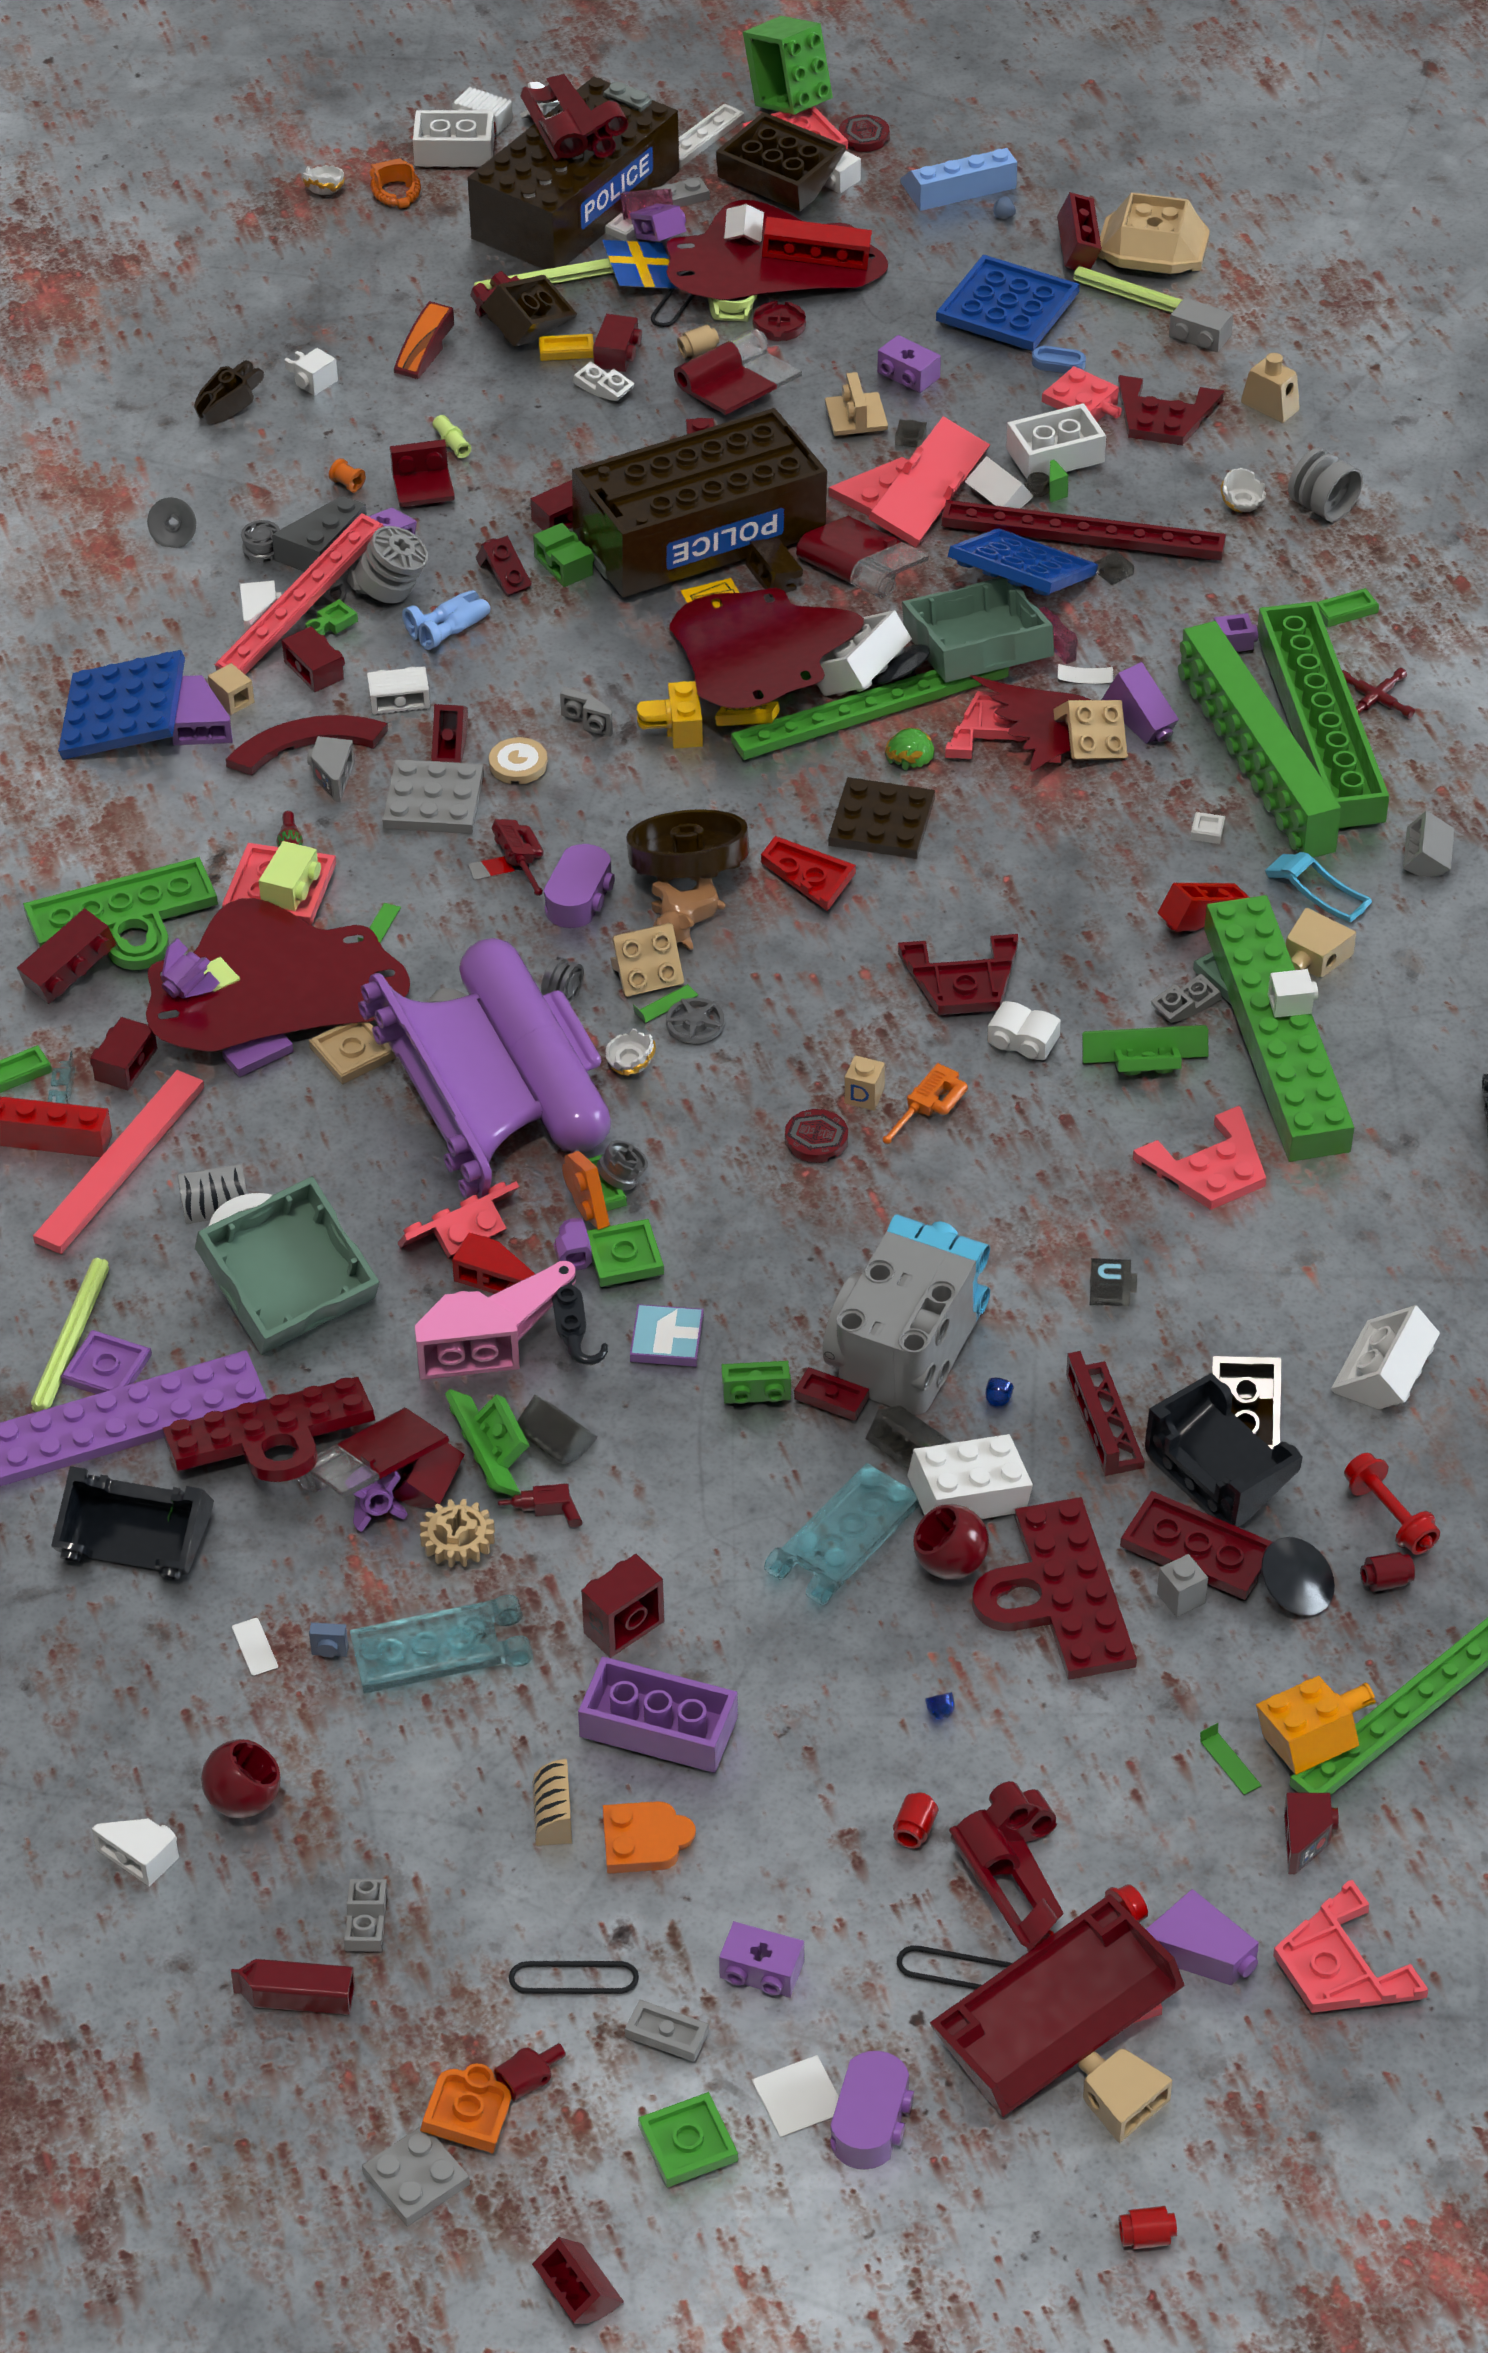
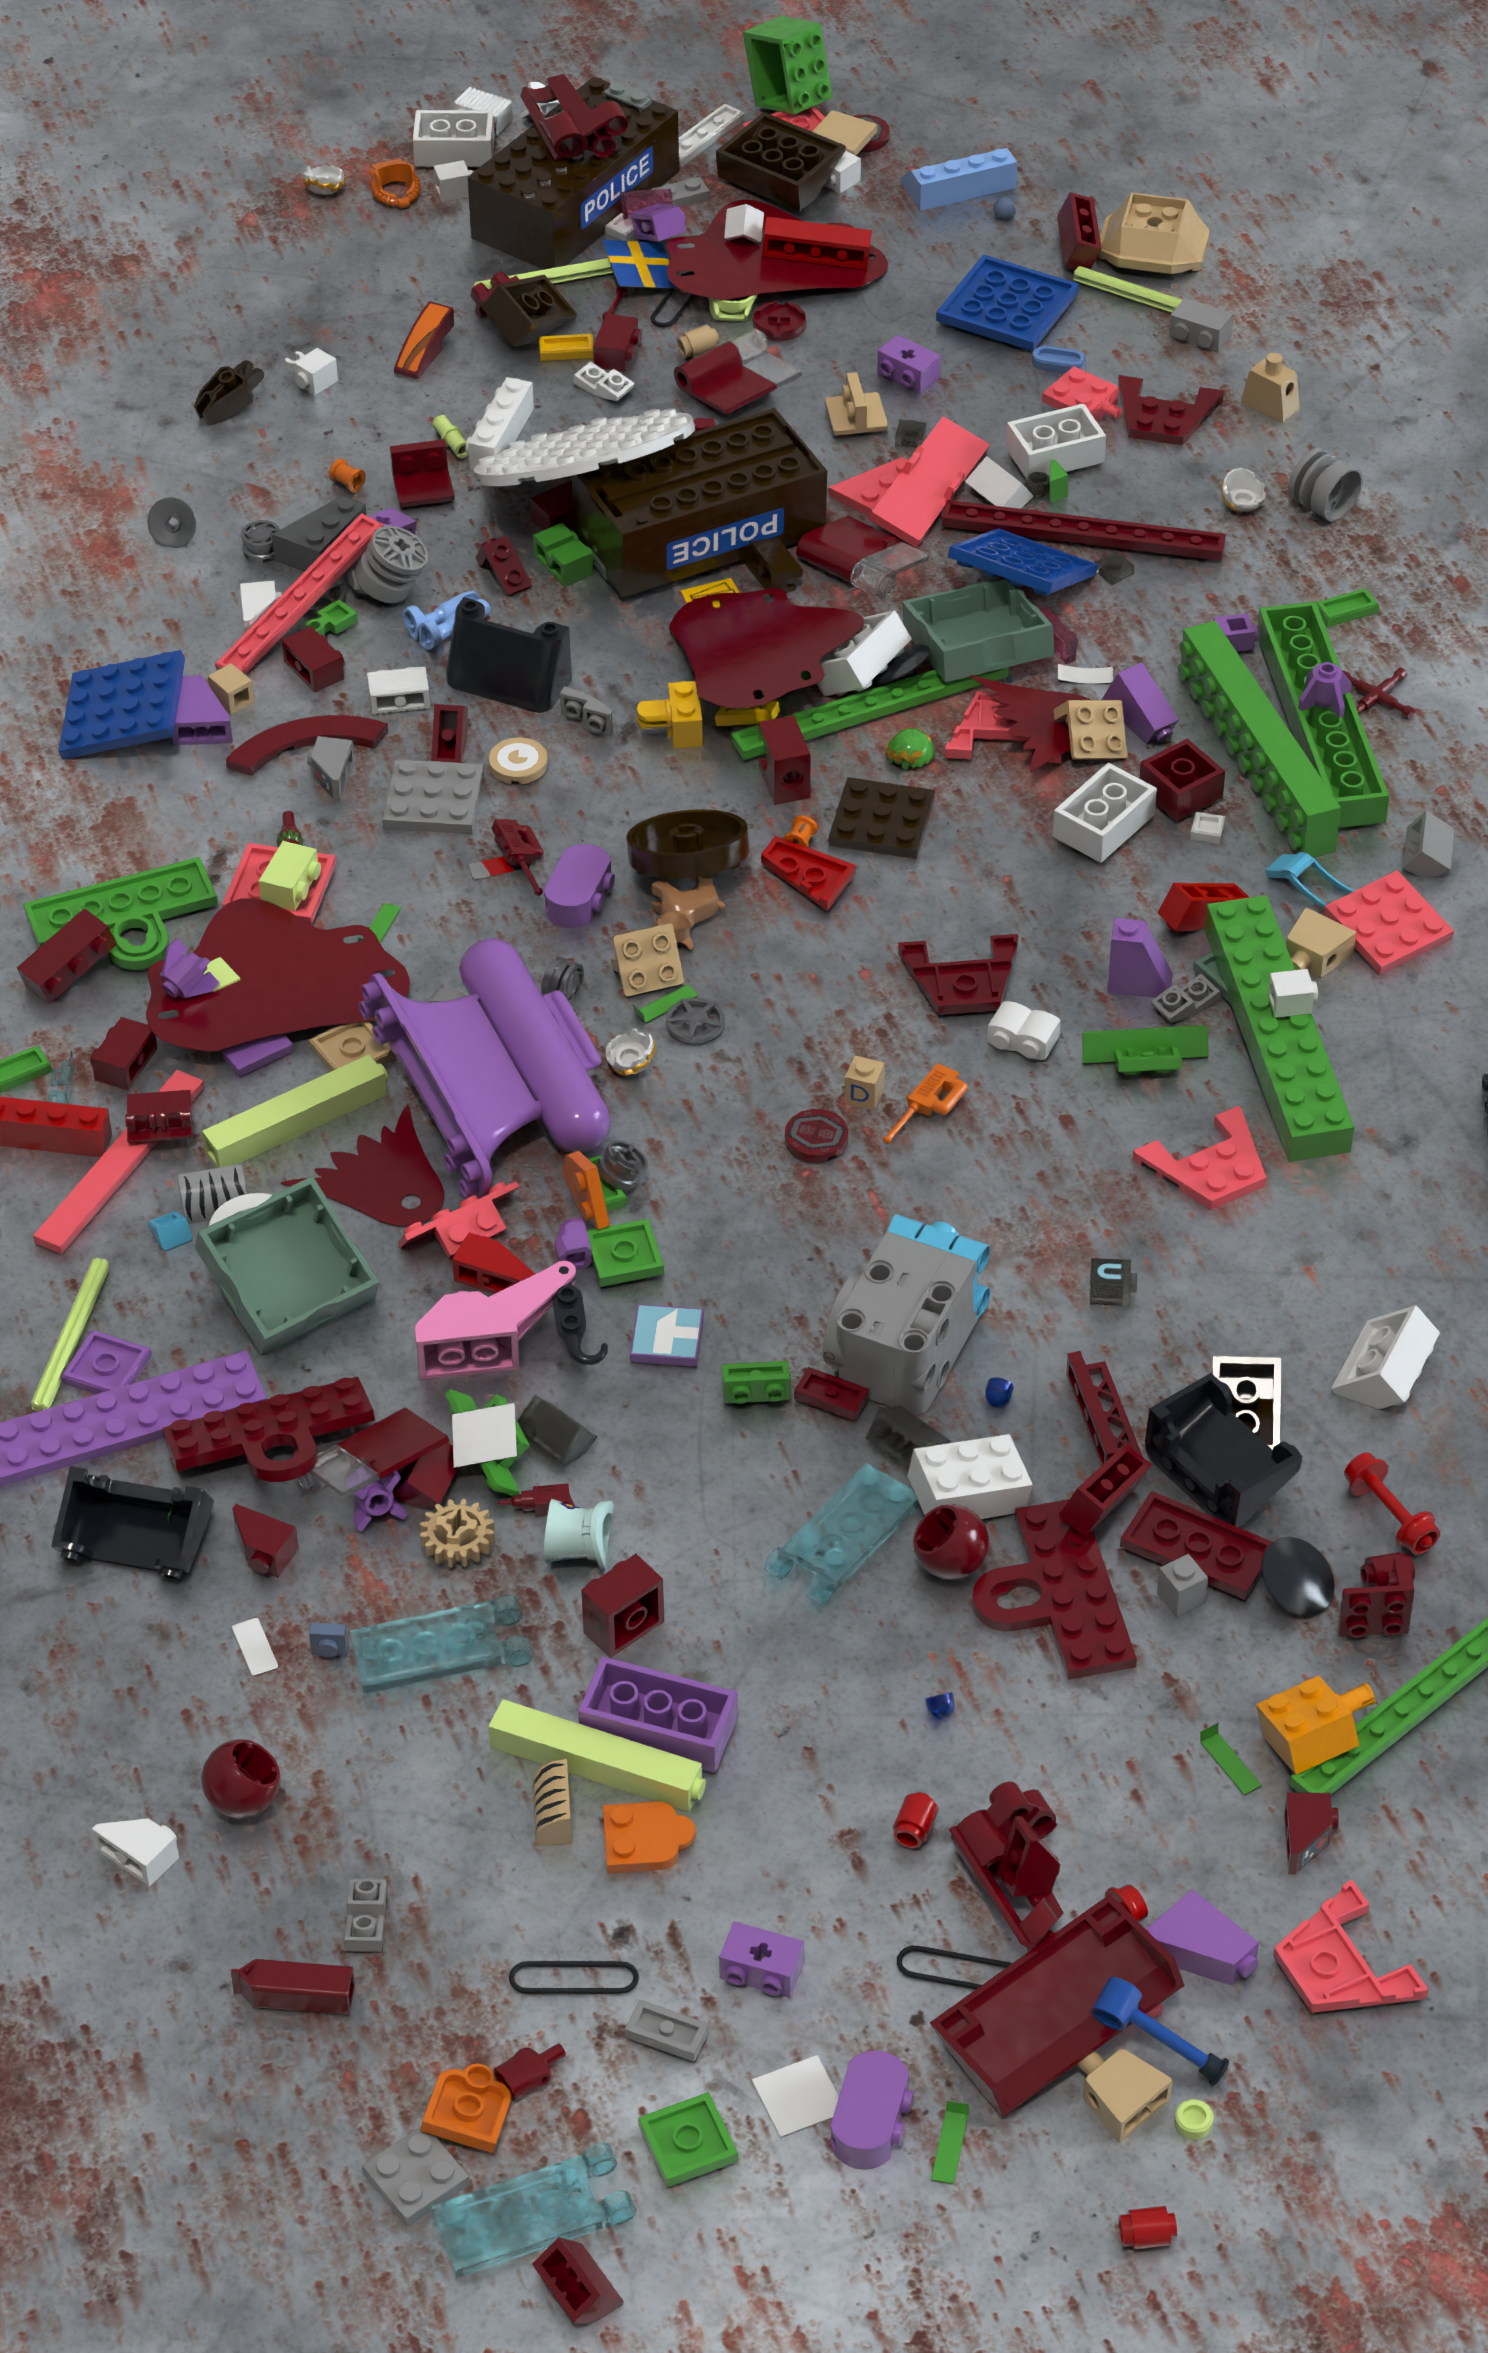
(159, 1116): none -> dark red hinge
(170, 1230): none -> medium azure slope
(265, 1540): none -> dark red slope
(295, 1112): none -> yellowish green brick
(383, 1176): none -> dark red piece
(451, 180): none -> white brick
(484, 1435): none -> white sticker
(502, 420): none -> white brick
(506, 661): none -> black windscreen
(530, 2212): none -> clear light blue hinge
(577, 1532): none -> light aqua hat
(584, 447): none -> white plate
(597, 1755): none -> yellowish green brick
(620, 292): none -> dark red hinge
(786, 760): none -> dark red piece
(803, 836): none -> orange bush
(847, 130): none -> tan tile
(950, 2142): none -> bright green piece
(1027, 1862): none -> dark red slope
(1104, 812): none -> white brick
(1105, 1490): none -> dark red brick
(1119, 2006): none -> blue piece
(1136, 961): none -> medium lavender slope
(1183, 779): none -> dark red brick
(1193, 2119): none -> yellowish green tile
(1325, 688): none -> medium lavender brick
(1380, 1608): none -> dark red bracket
(1390, 922): none -> coral plate

